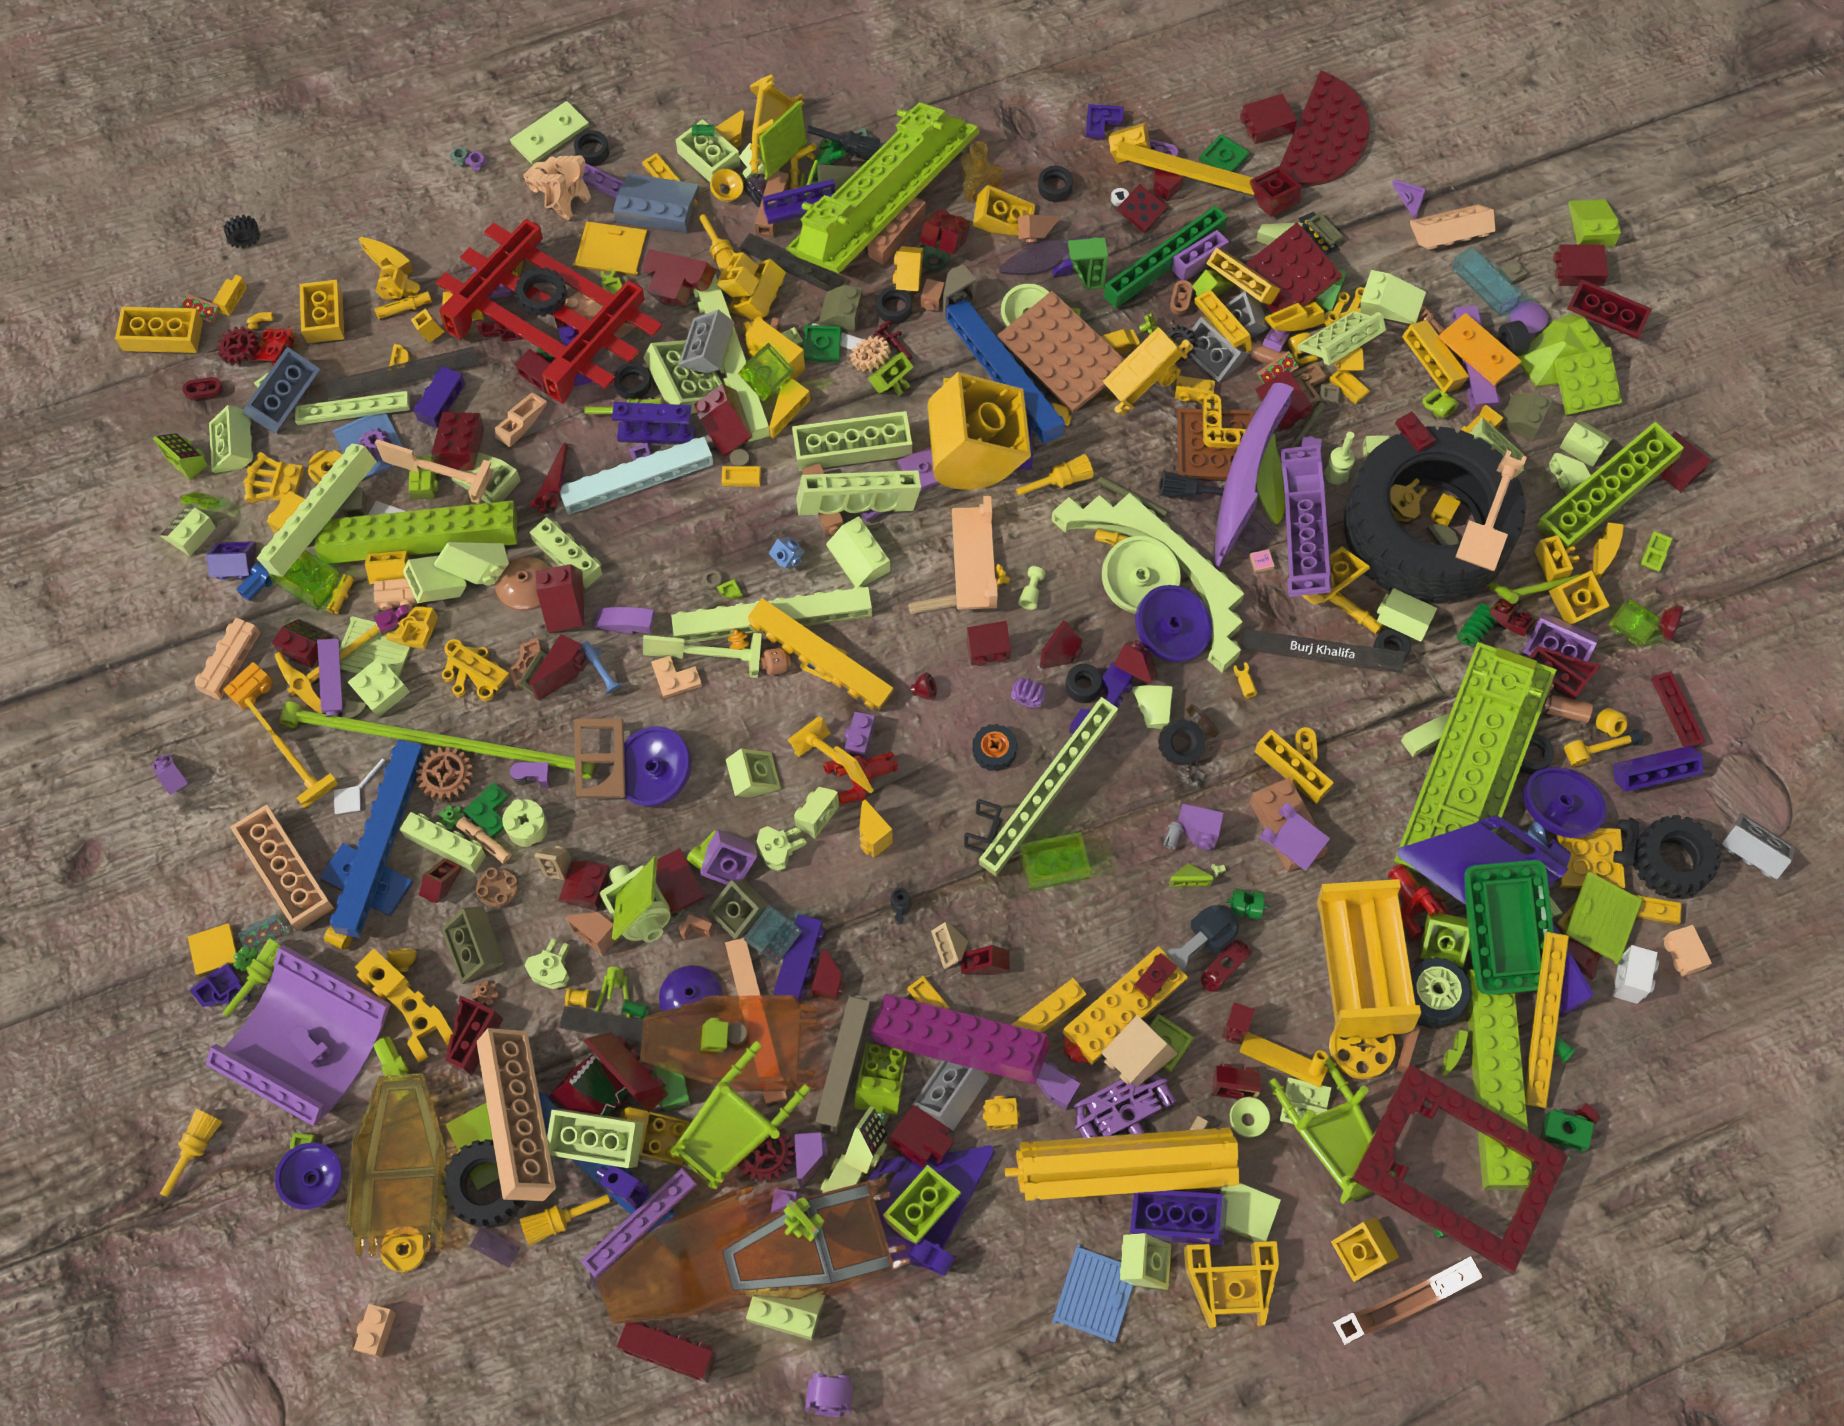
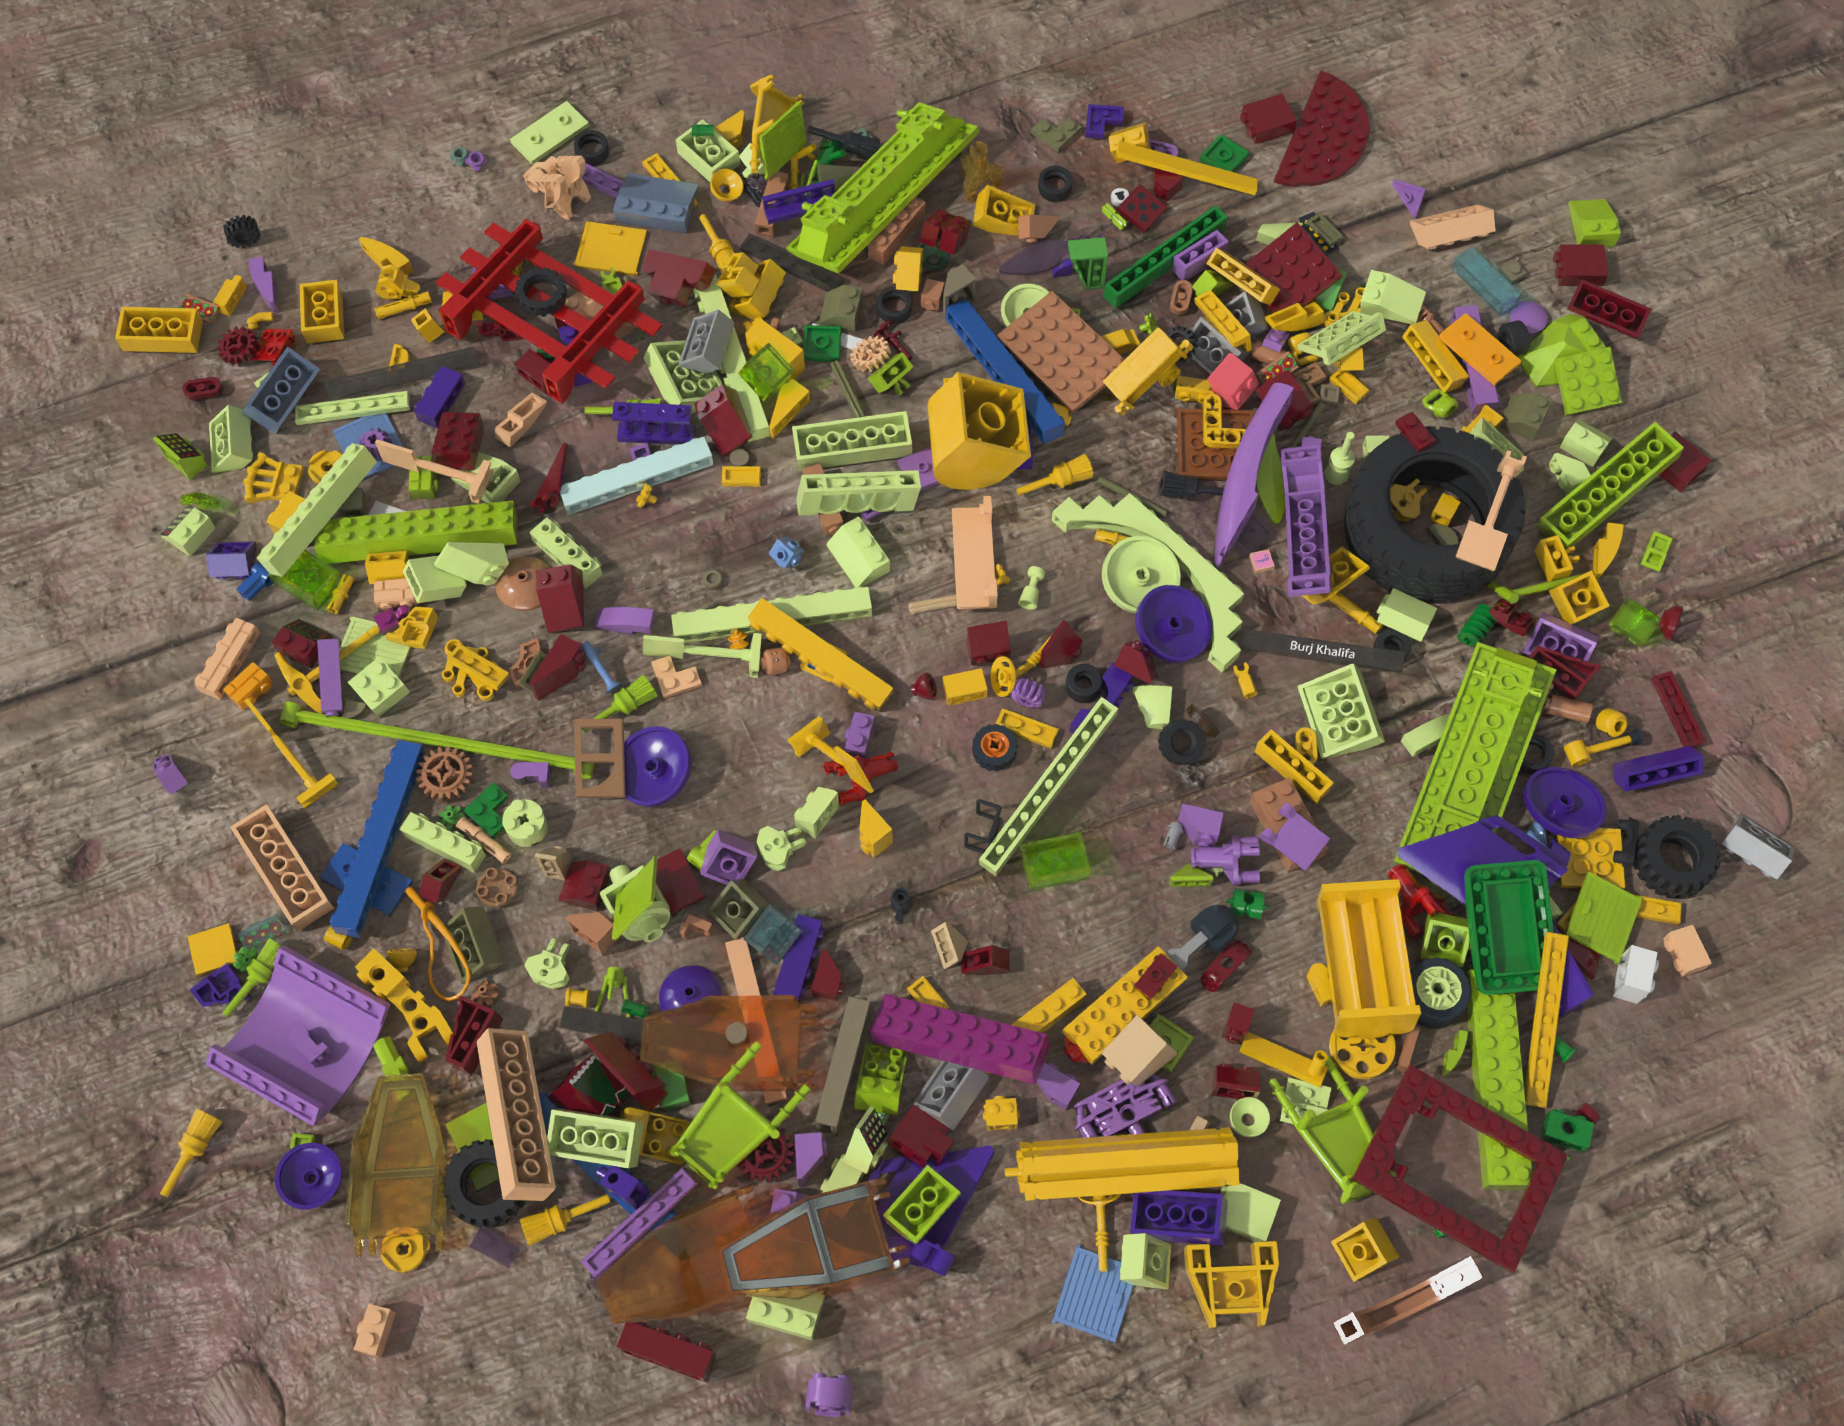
(264, 281): none -> medium lavender slope
(348, 799): white piece -> none
(427, 914): none -> light orange piece
(628, 369): black tyre -> none
(629, 698): none -> lime piece
(645, 496): none -> yellow plant
(714, 1035): lime brick -> none
(730, 590): lime tile -> none
(752, 773): yellowish green slope -> none
(798, 1221): lime hips -> none
(847, 389): none -> olive axle
(964, 687): none -> yellow panel
(1008, 675): none -> yellow dish
(1028, 728): none -> yellow tile
(1057, 137): none -> olive plate
(1100, 1202): none -> yellow dish
(1116, 218): none -> lime piece
(1227, 857): none -> medium lavender wheel
(1233, 382): none -> coral slope
(1276, 191): dark red slope -> none
(1319, 982): none -> yellow leg
(1341, 712): none -> yellowish green slope

